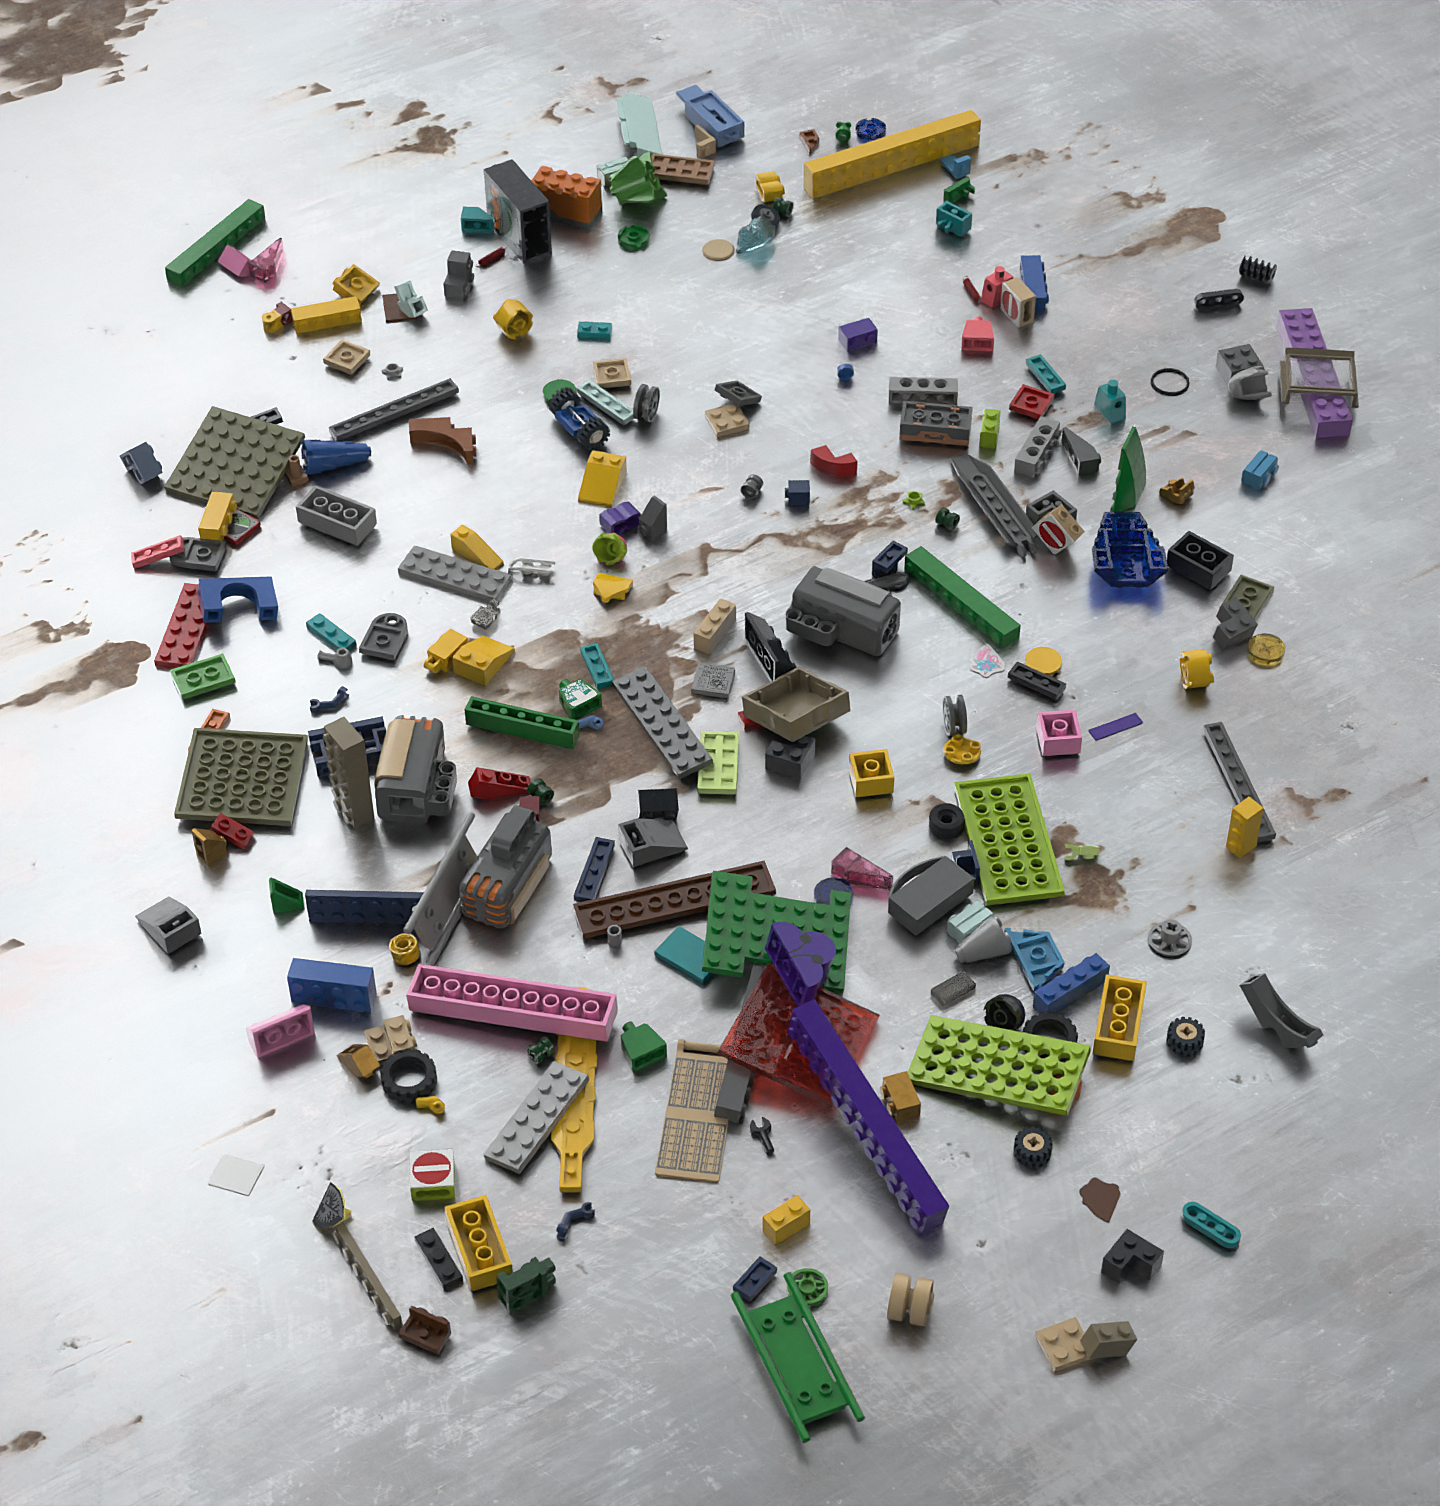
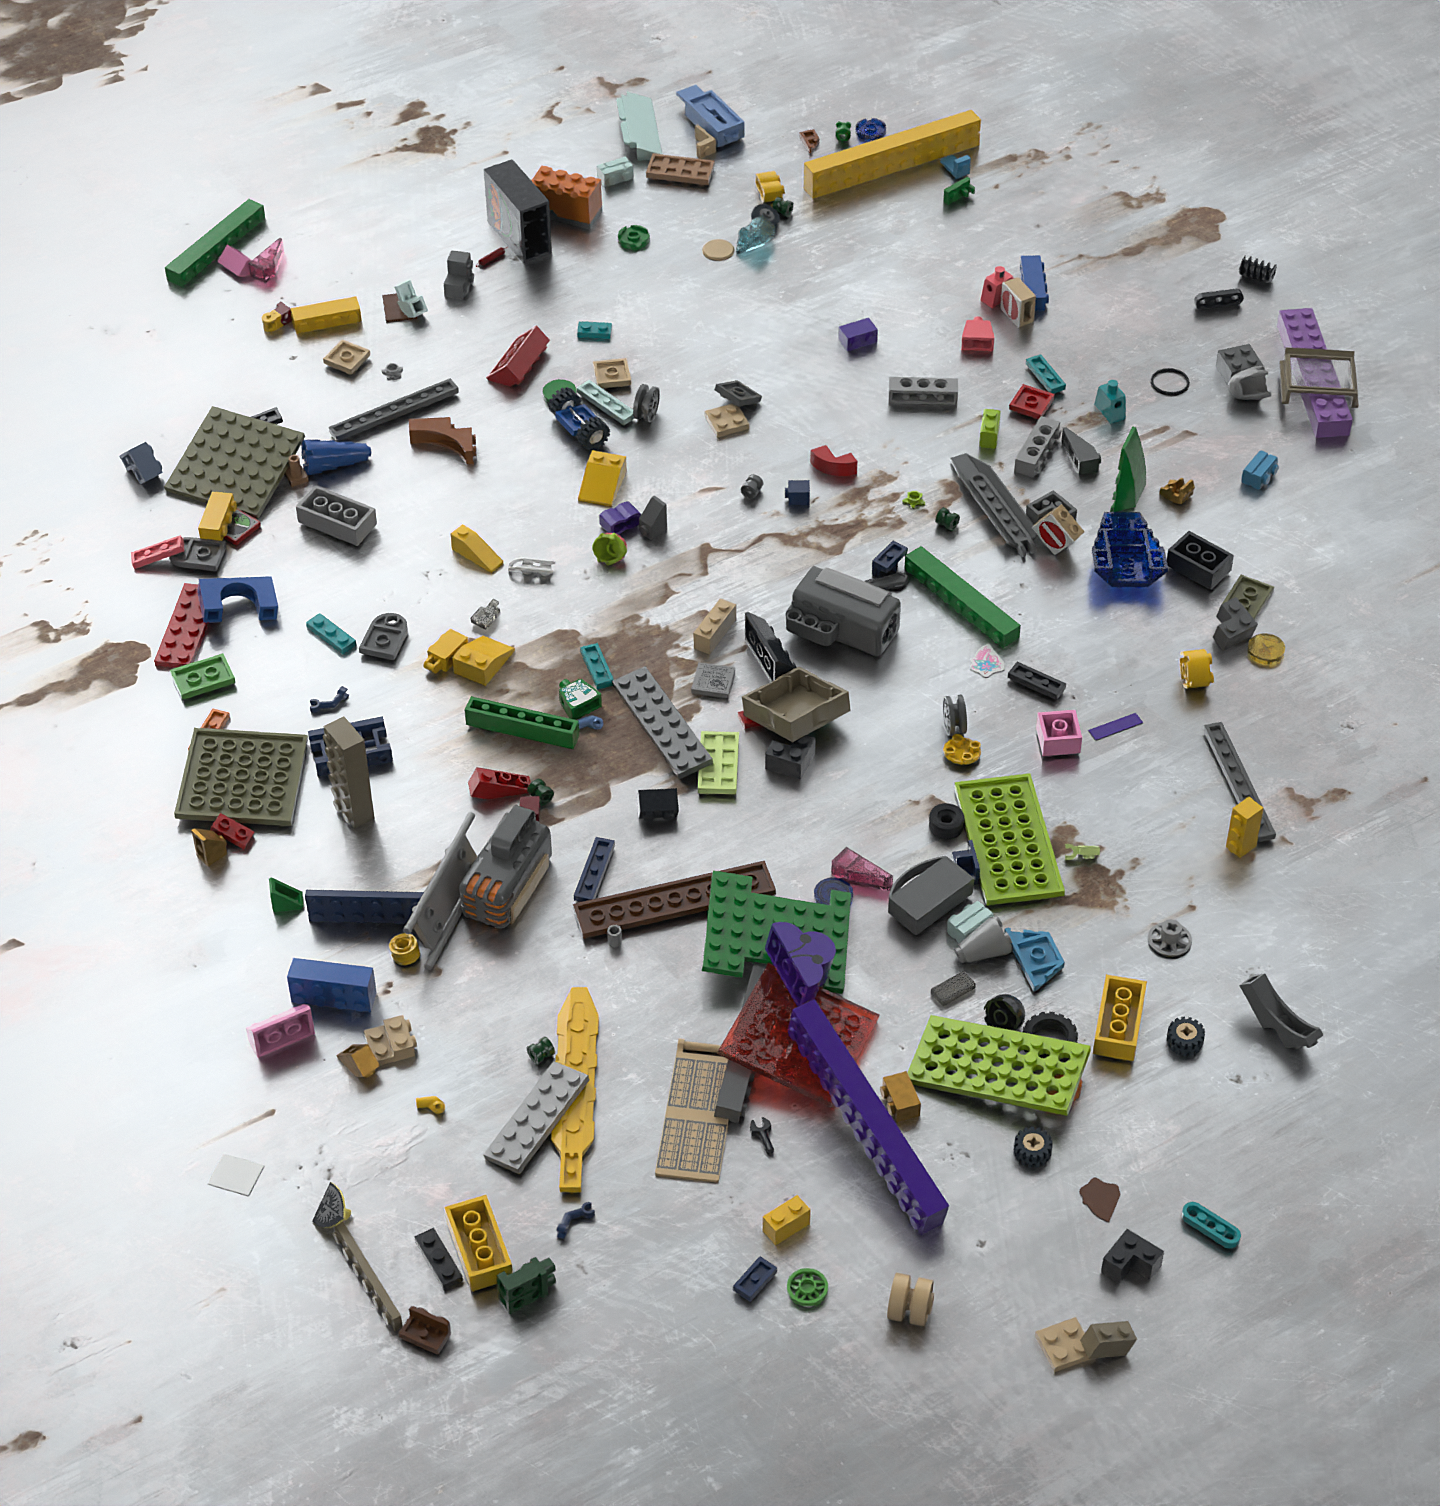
(170, 923): slope -> none
(341, 659): light grey bar -> none
(355, 283): yellow plate -> none
(403, 1059): black tyre -> none
(411, 772): dark grey piece -> none
(432, 1175): piece -> none
(454, 573): light grey plate -> none
(476, 220): teal slope -> none
(512, 1002): bright pink brick -> none
(513, 318): yellow brick -> none
(519, 357): none -> red slope
(611, 586): yellow slope -> none
(636, 181): bright green brick -> none
(641, 1045): green torso -> none
(649, 839): dark grey slope -> none
(684, 952): teal tile -> none
(795, 1361): green piece -> none
(845, 371): blue tile -> none
(871, 773): yellow brick -> none
(935, 423): dark grey piece -> none
(953, 219): teal brick -> none
(973, 292): red piece -> none
(1044, 660): yellow tile -> none
(1071, 985): blue brick -> none

